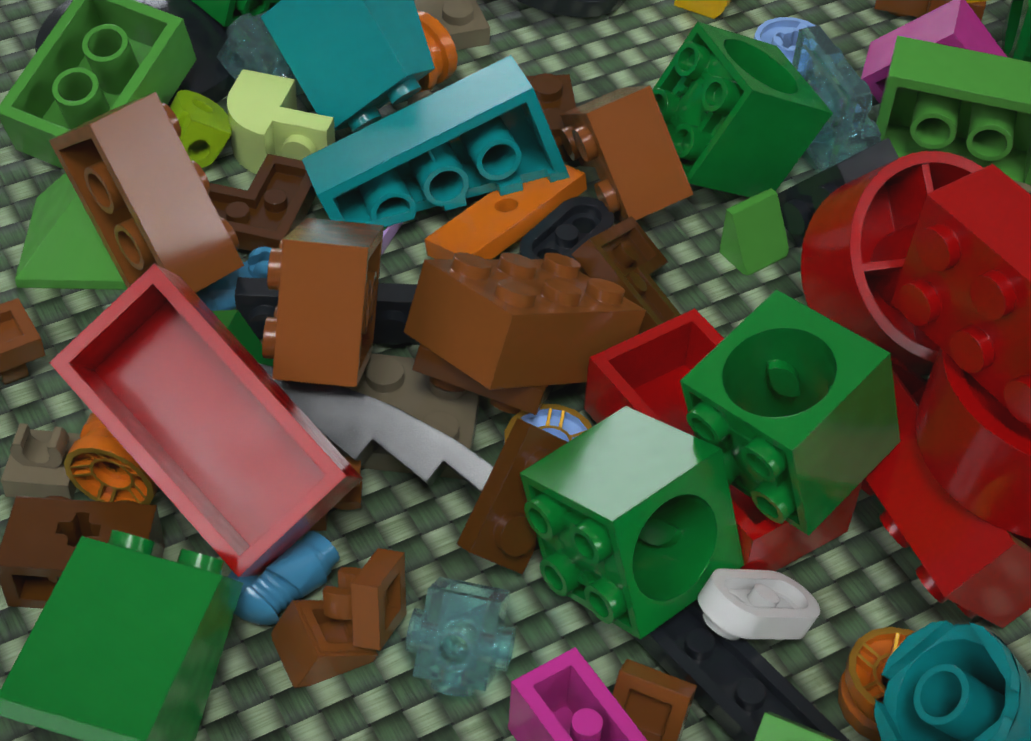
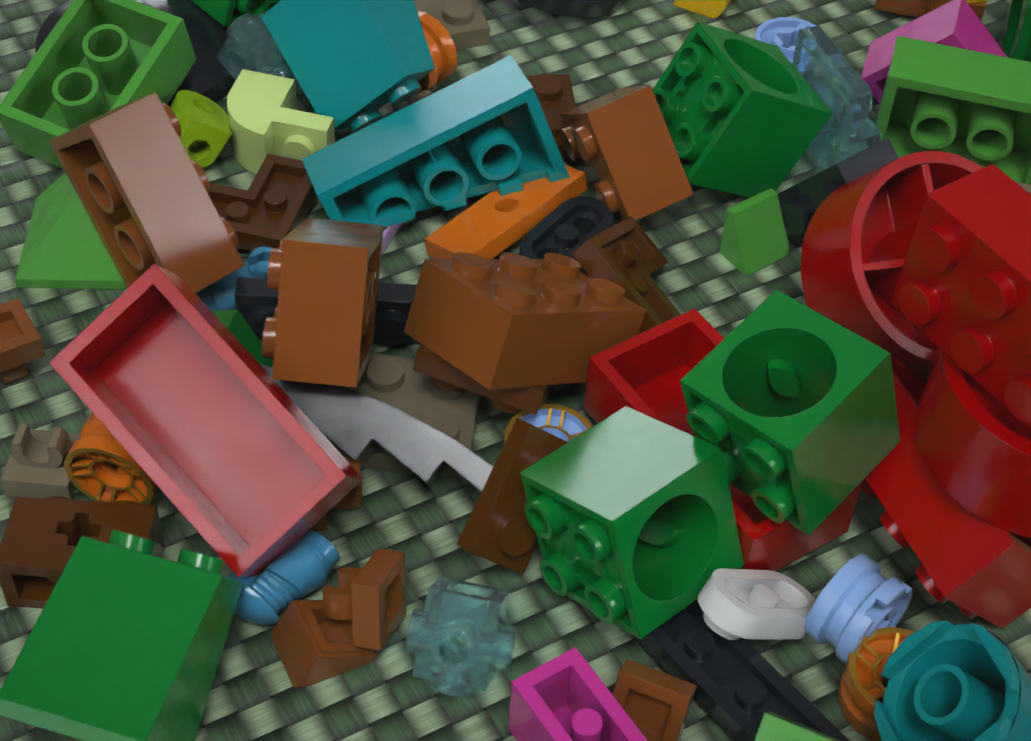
(856, 605): none -> light blue wheel

